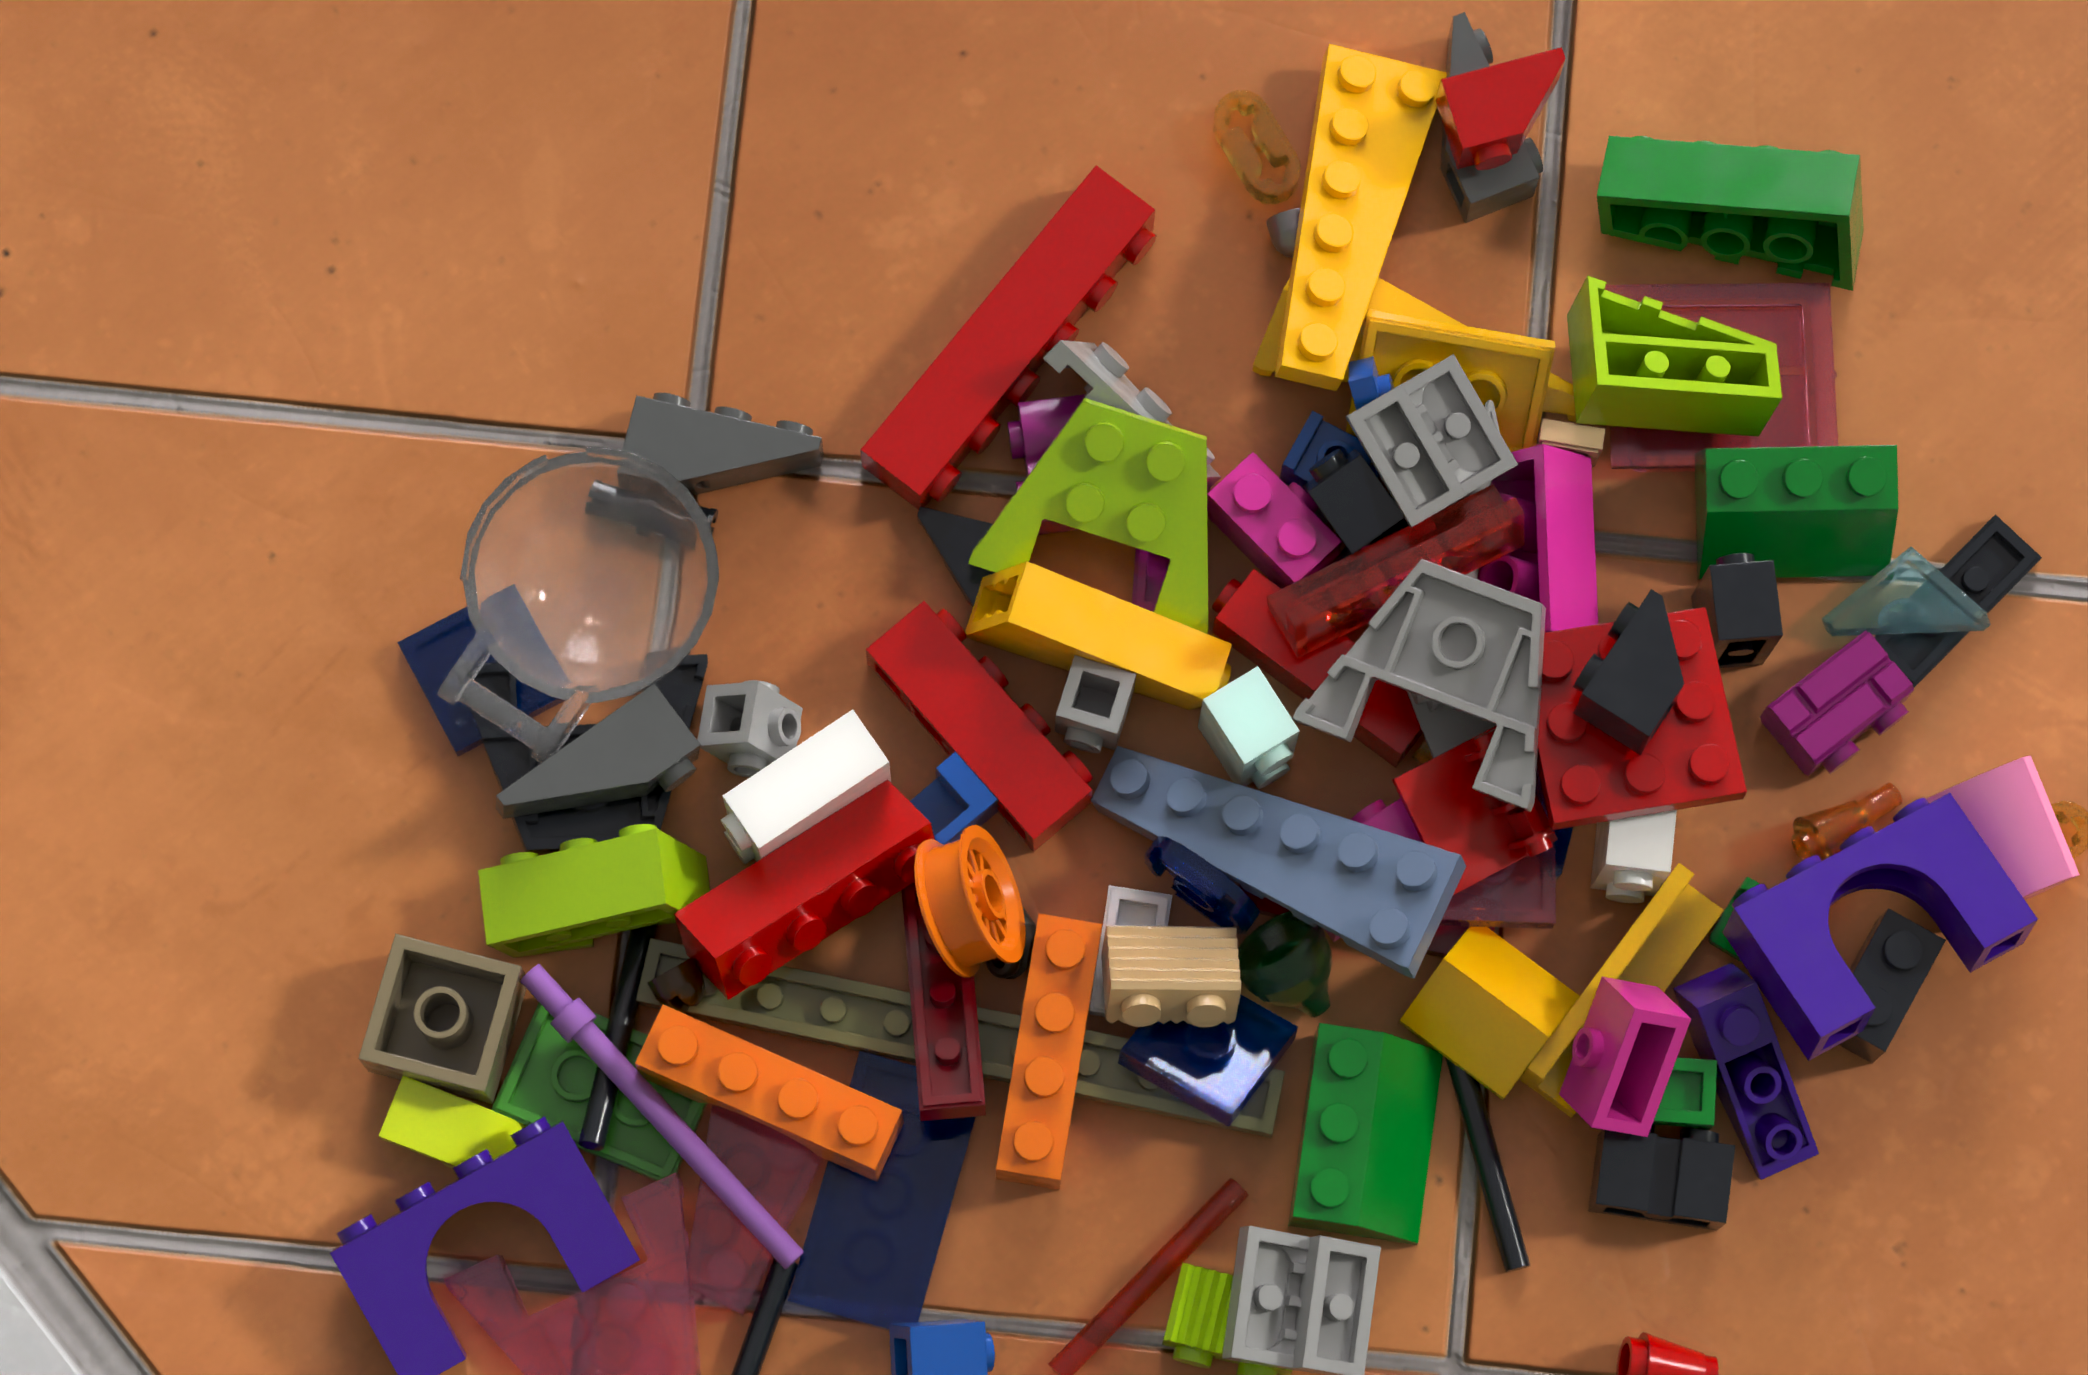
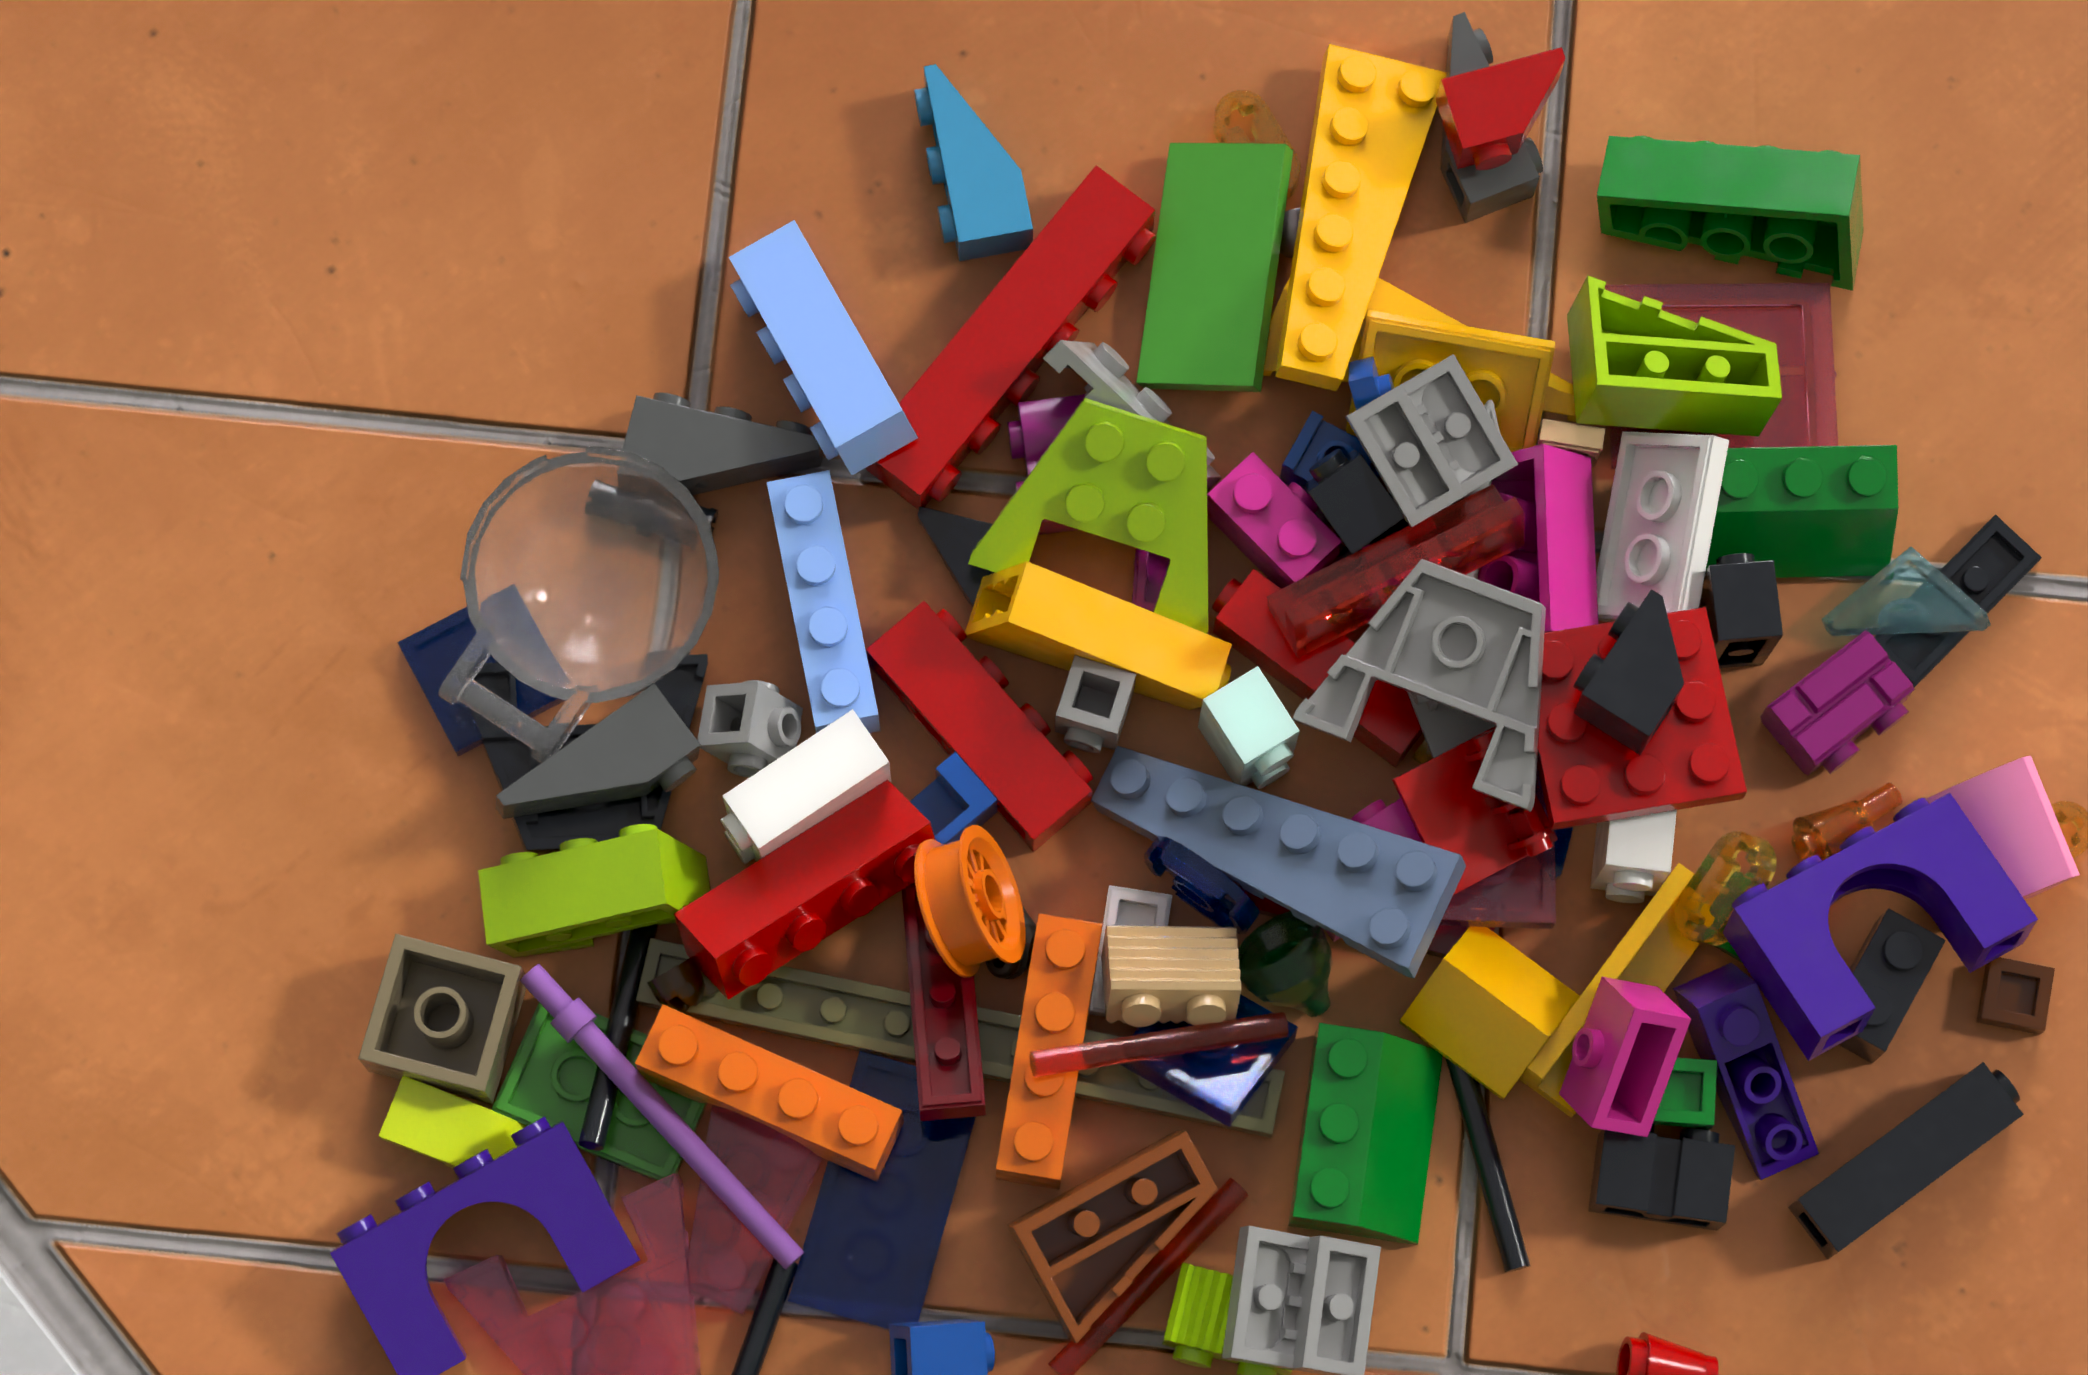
(822, 348): none -> light blue brick
(822, 599): none -> light blue brick
(981, 181): none -> dark azure slope
(1110, 1227): none -> dark orange wedge
(1158, 1044): none -> clear red bar
(1215, 266): none -> bright green tile
(1659, 520): none -> white tile
(1720, 883): none -> clear yellow beam
(1907, 1159): none -> black brick
(2015, 995): none -> reddish brown tile

